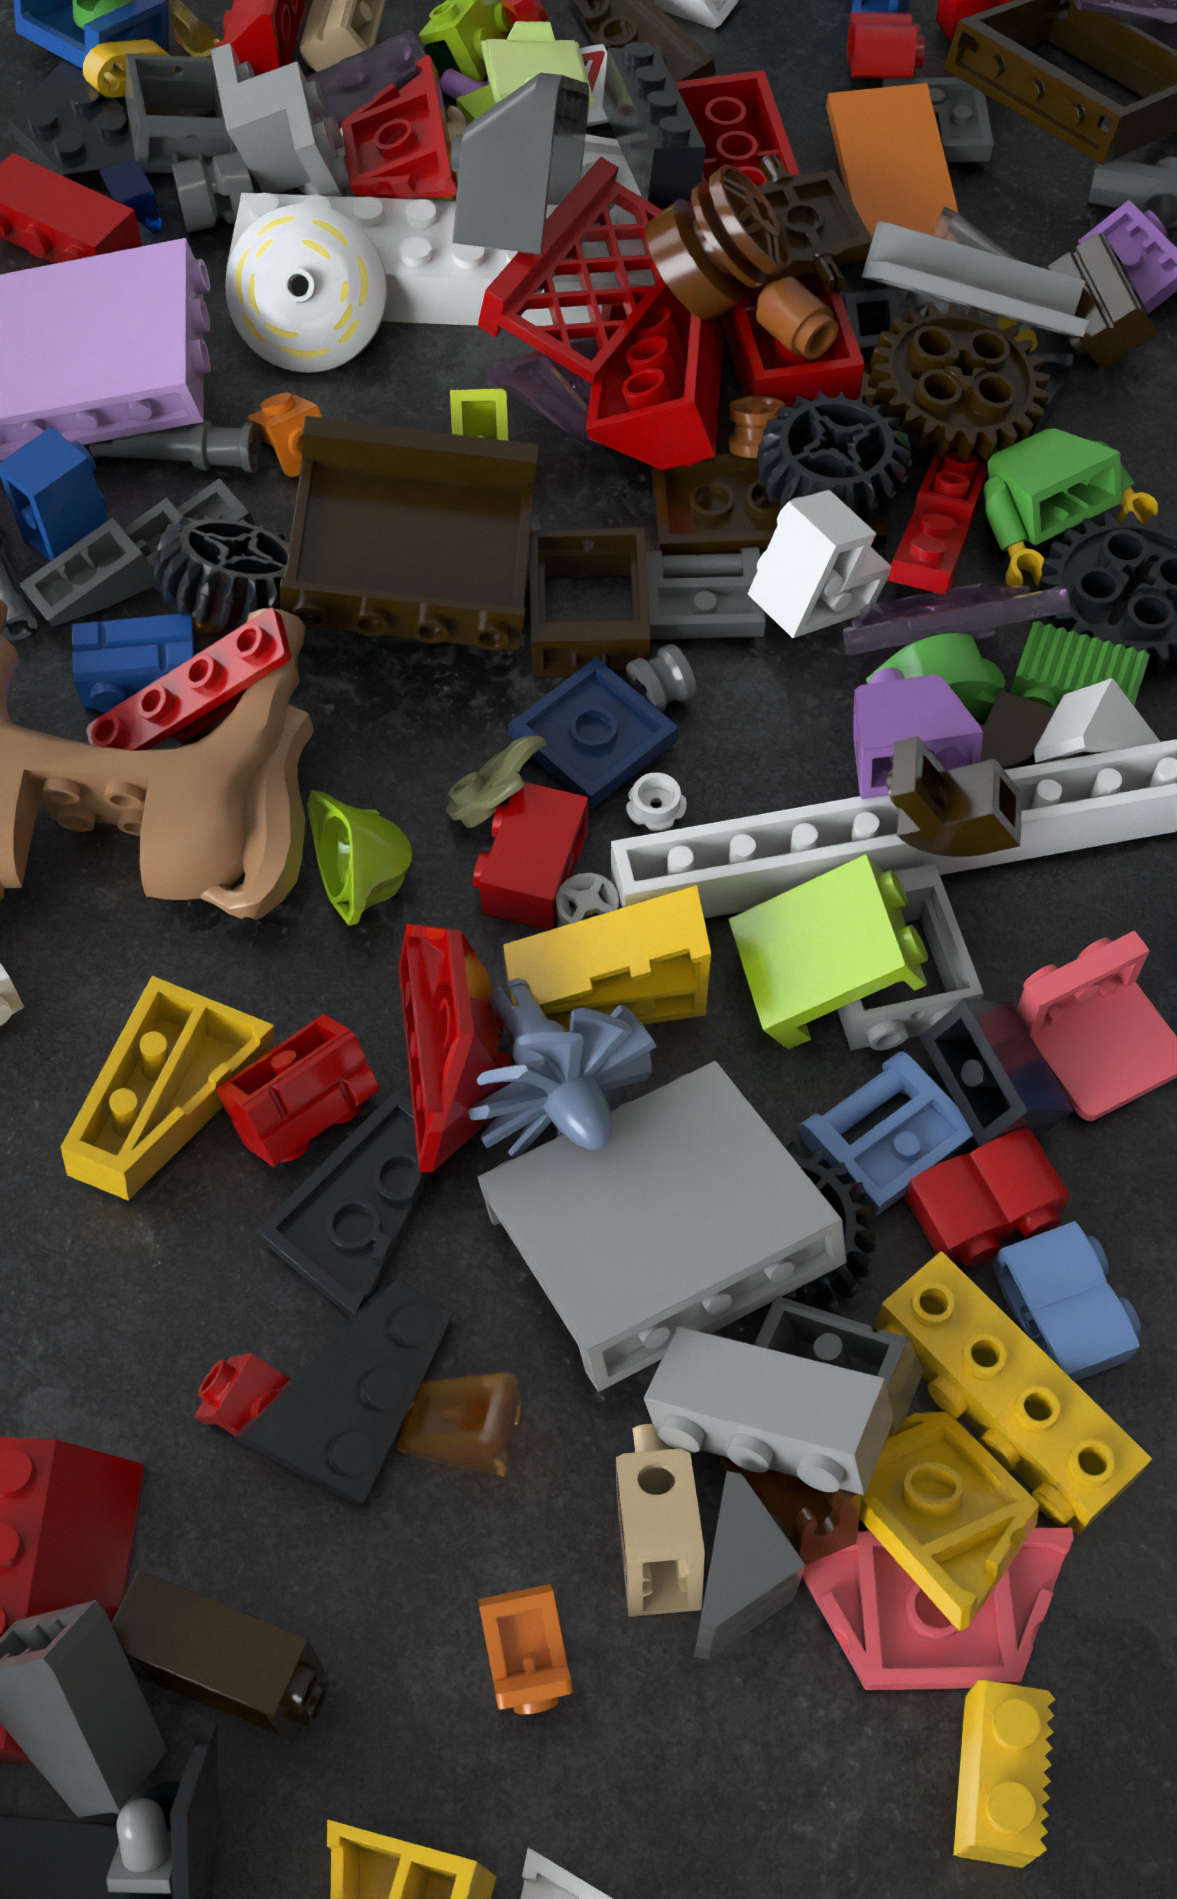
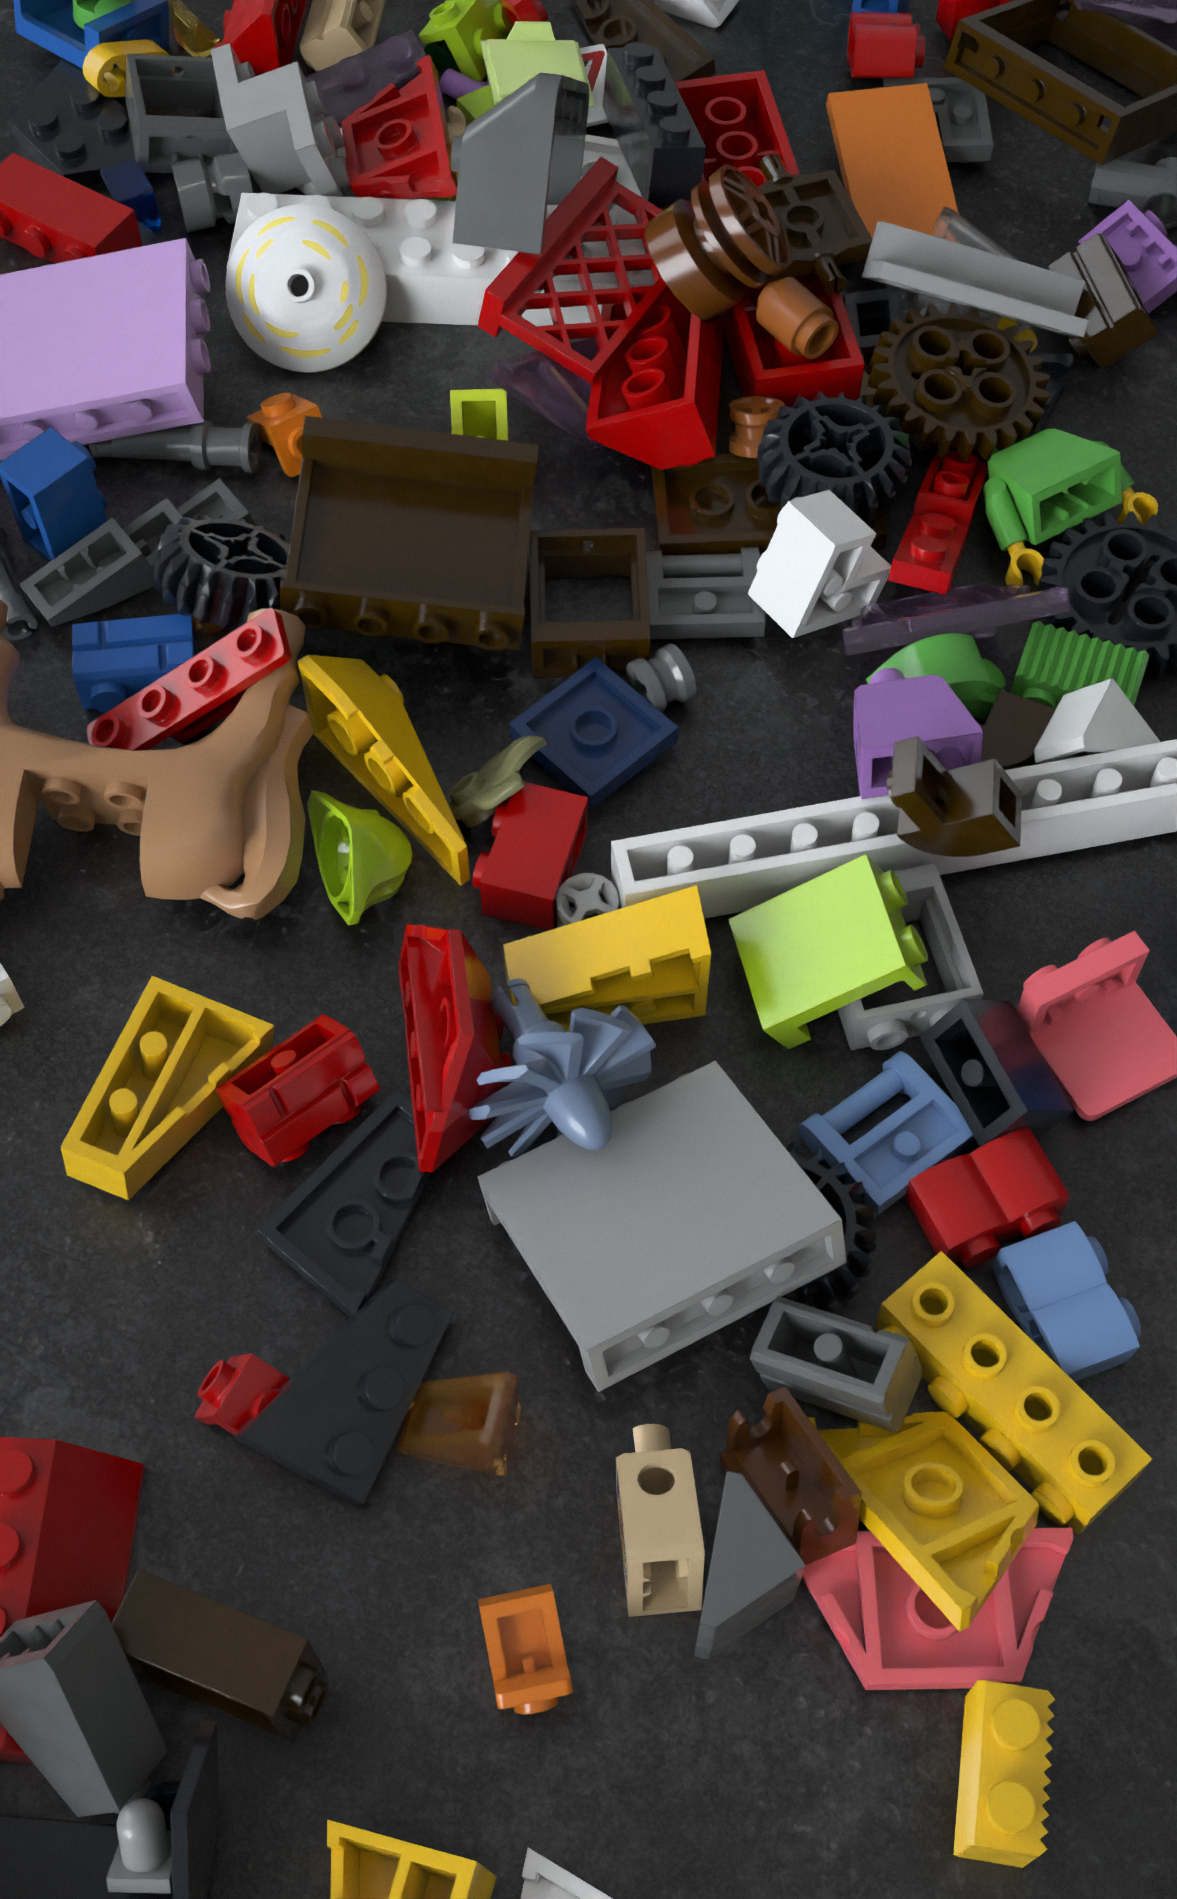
(370, 733): none -> yellow wedge
(656, 789): white plate -> none
(770, 1410): light grey brick -> none

